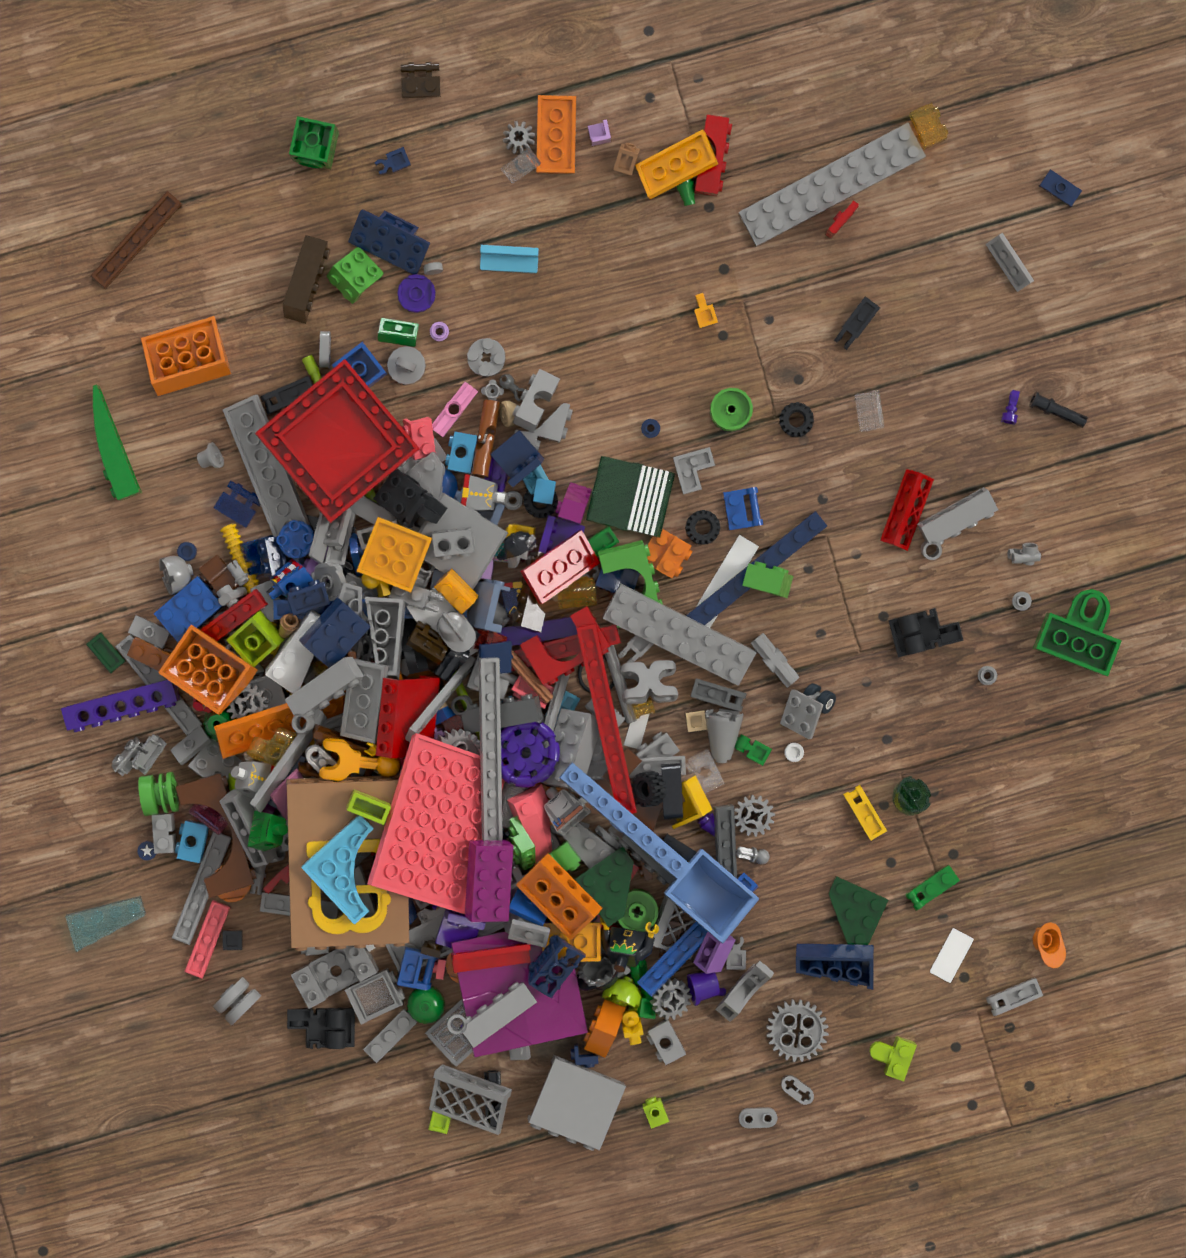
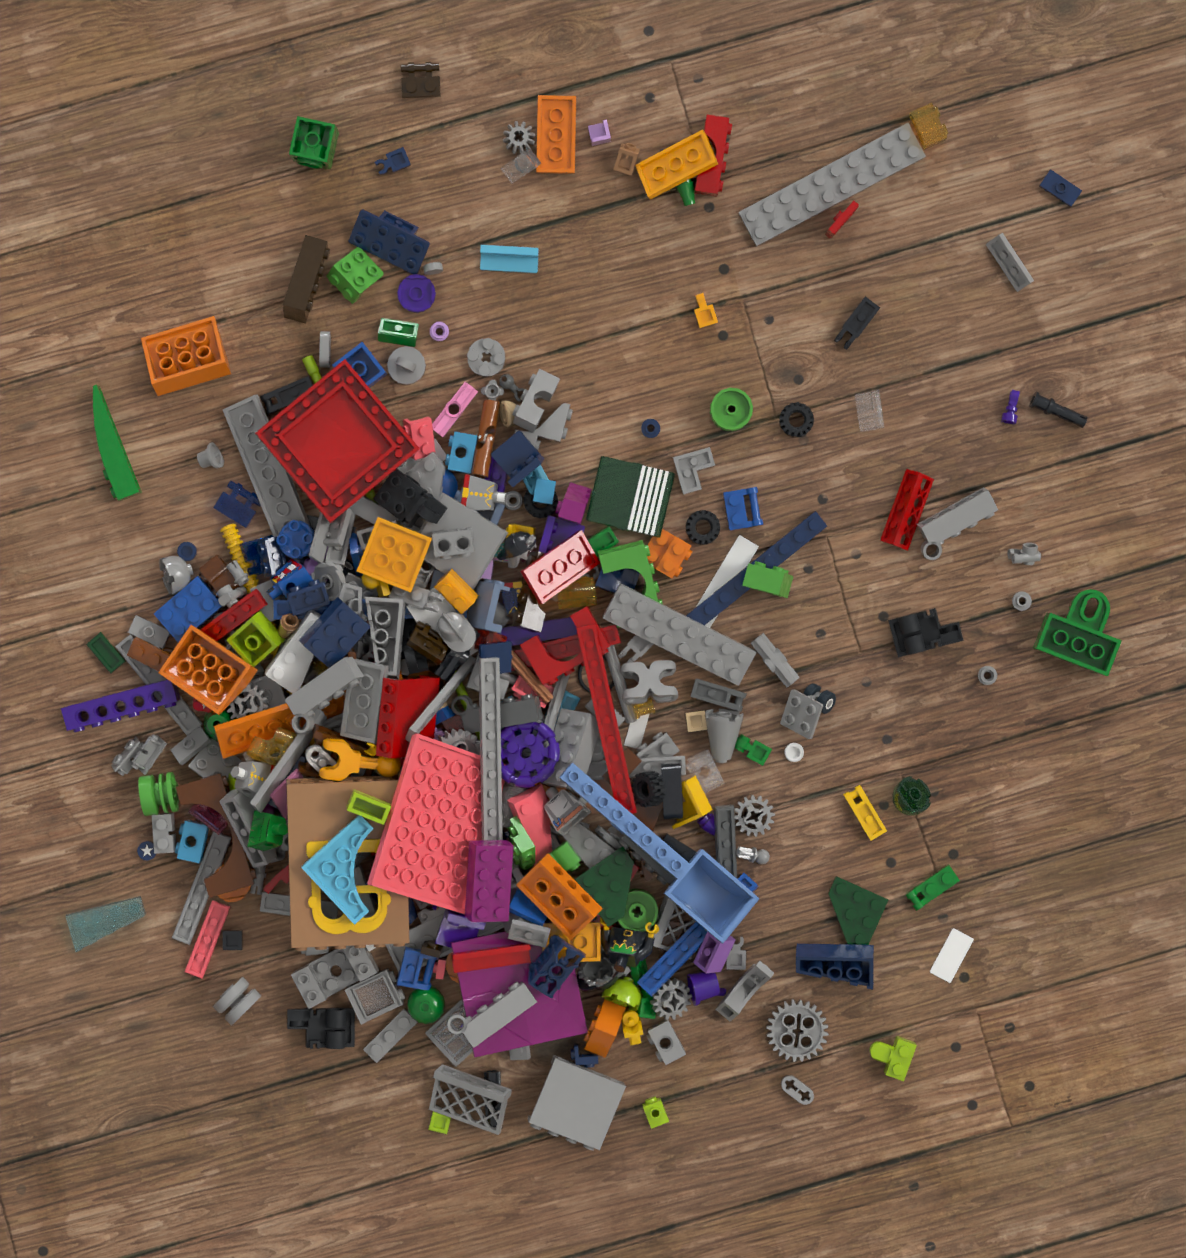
(136, 240): reddish brown tile -> none
(758, 1117): light grey plate -> none
(1015, 996): light grey plate -> none
(1050, 945): orange piece -> none

